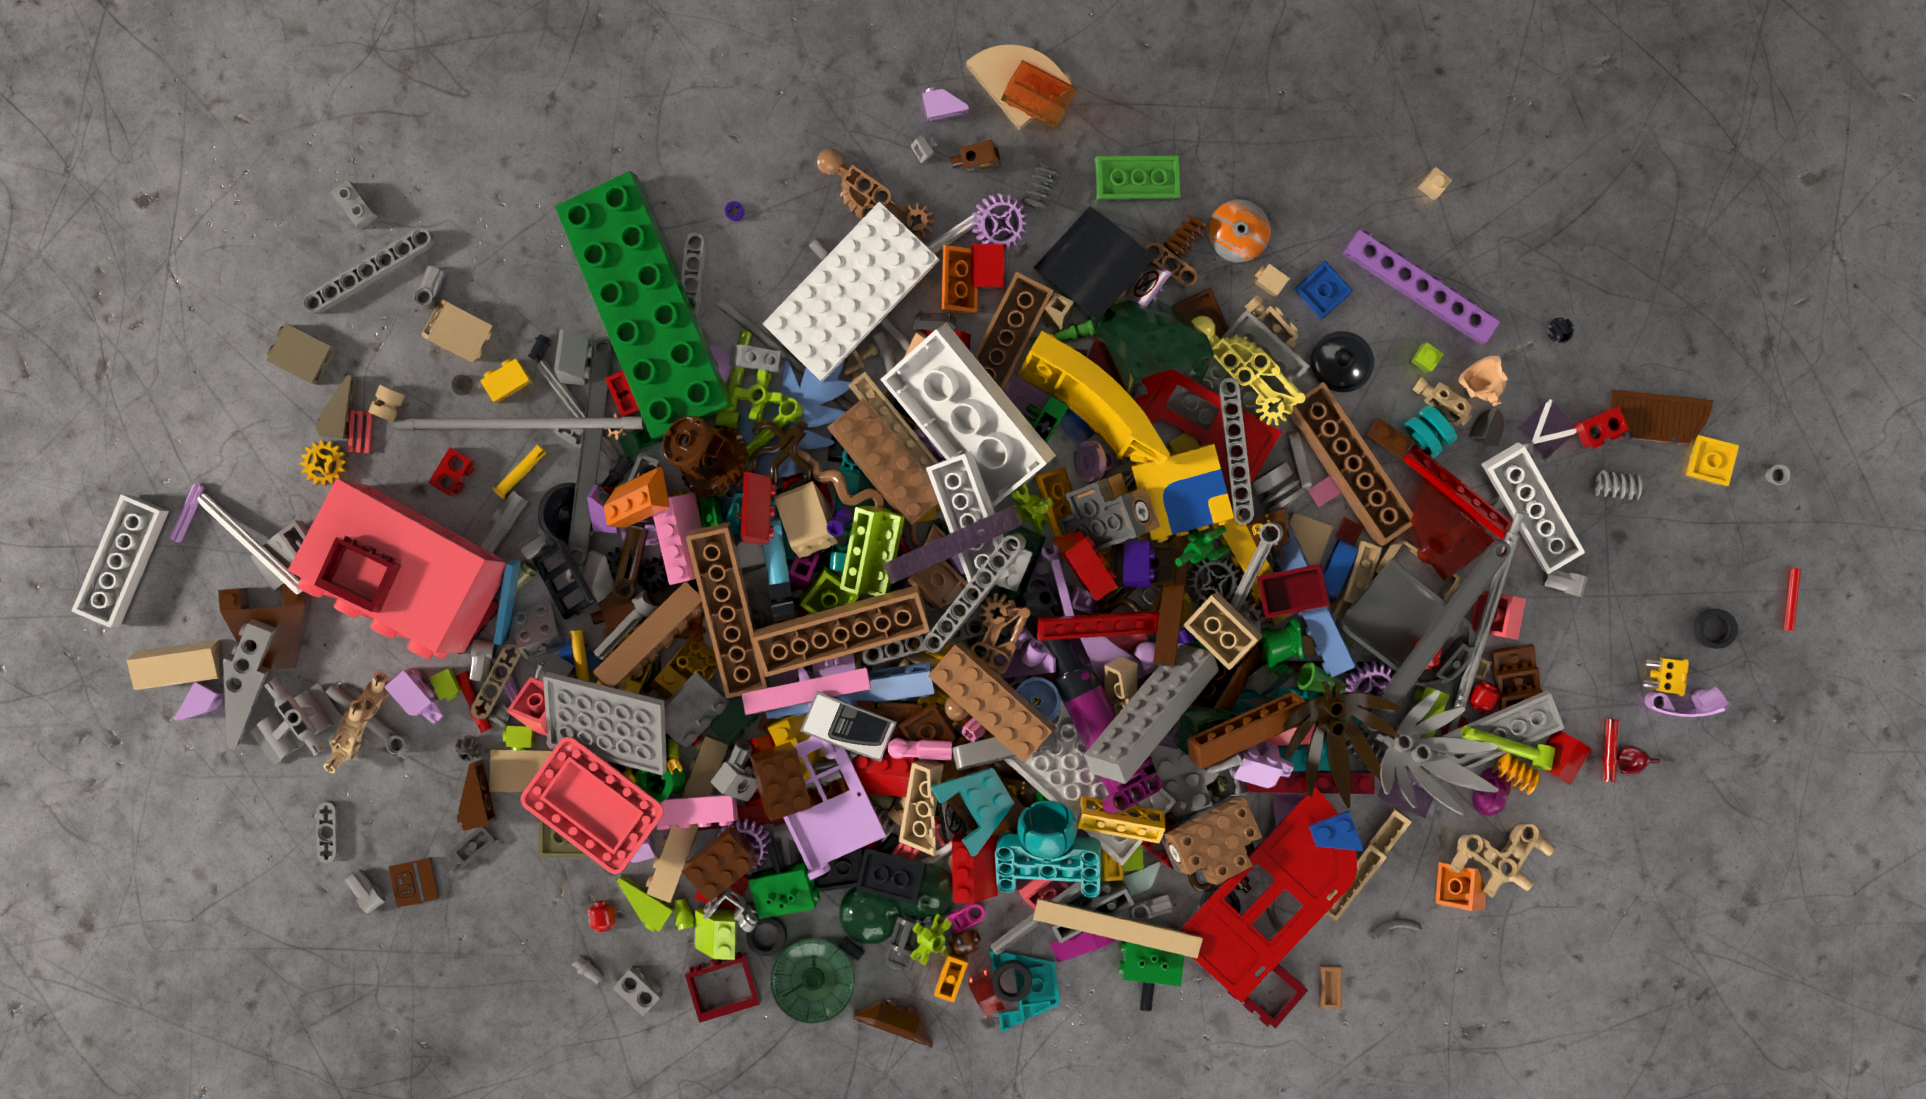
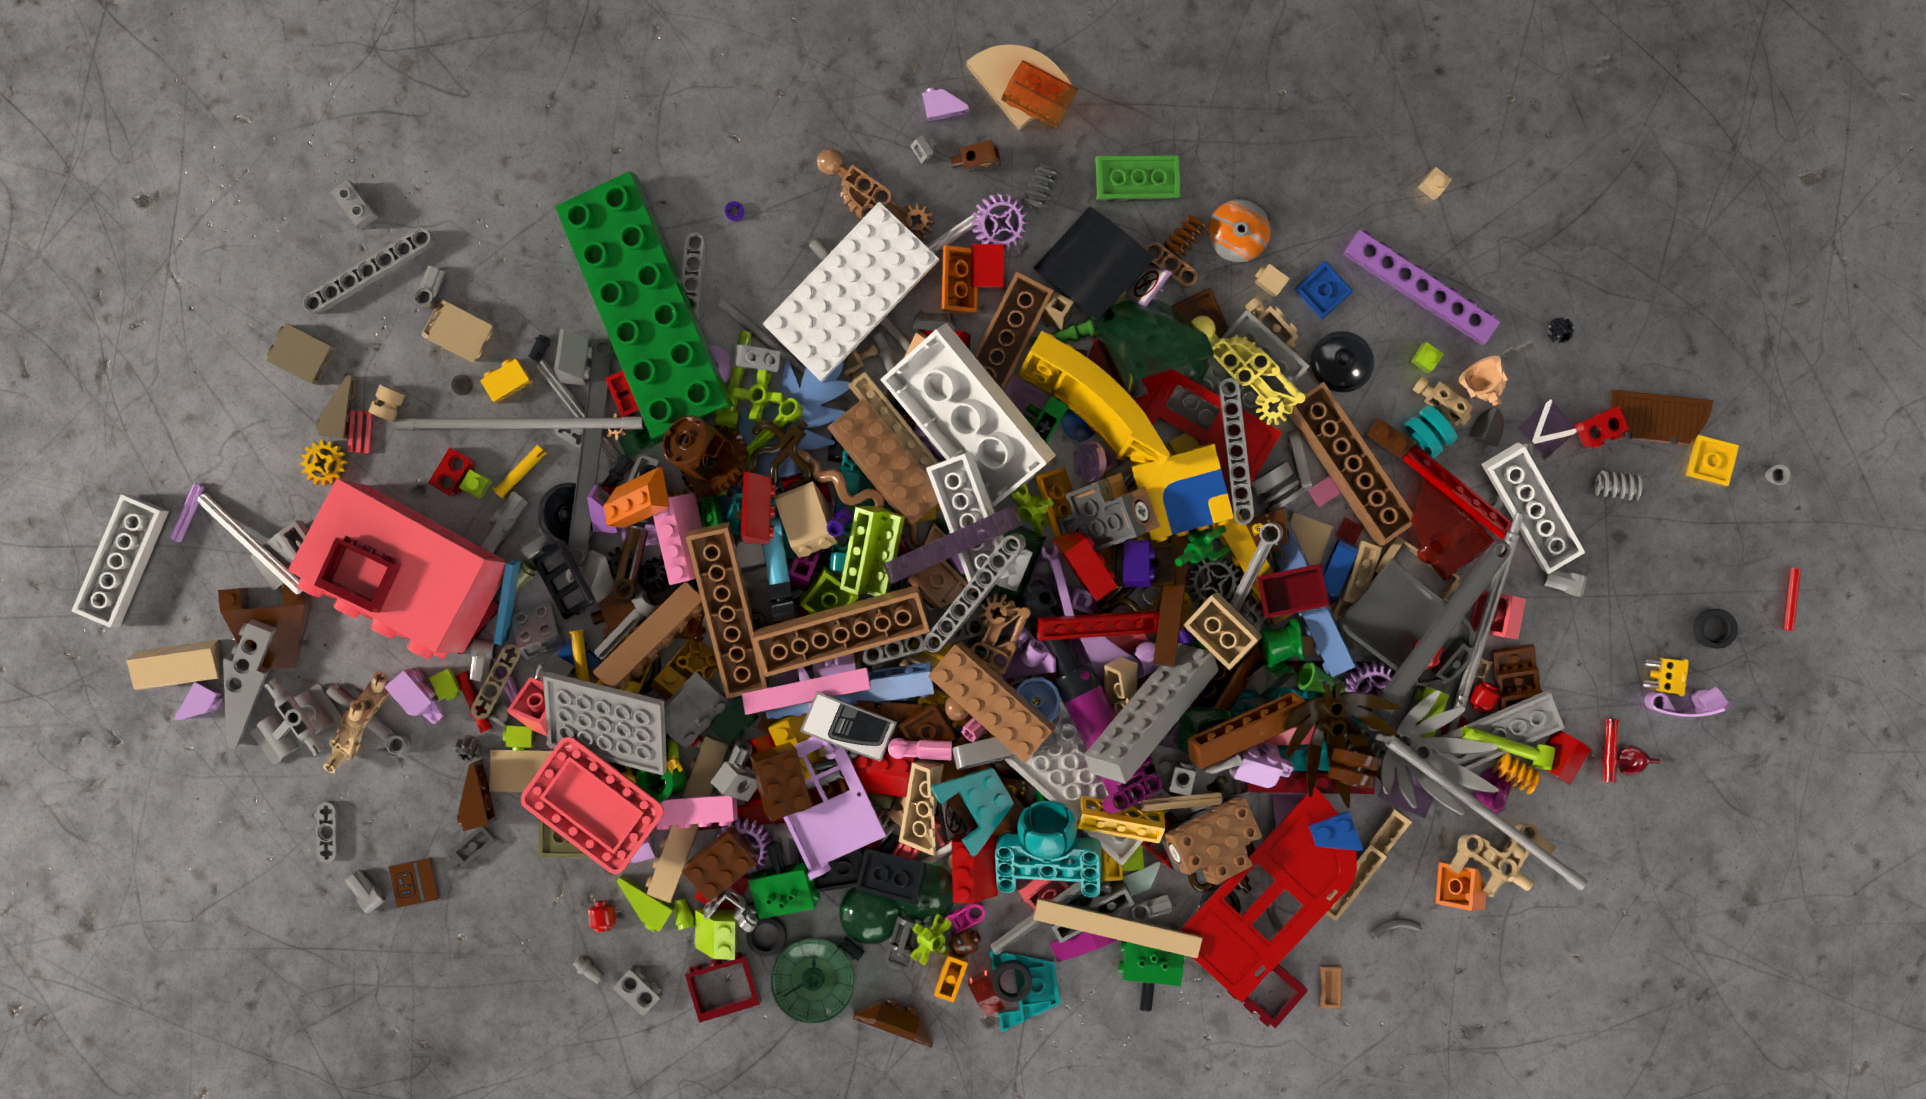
(476, 484): none -> lime brick
(1181, 801): none -> tan axle
(1182, 787): none -> light grey brick
(1353, 770): none -> reddish brown wheel
(1404, 751): none -> light grey piece

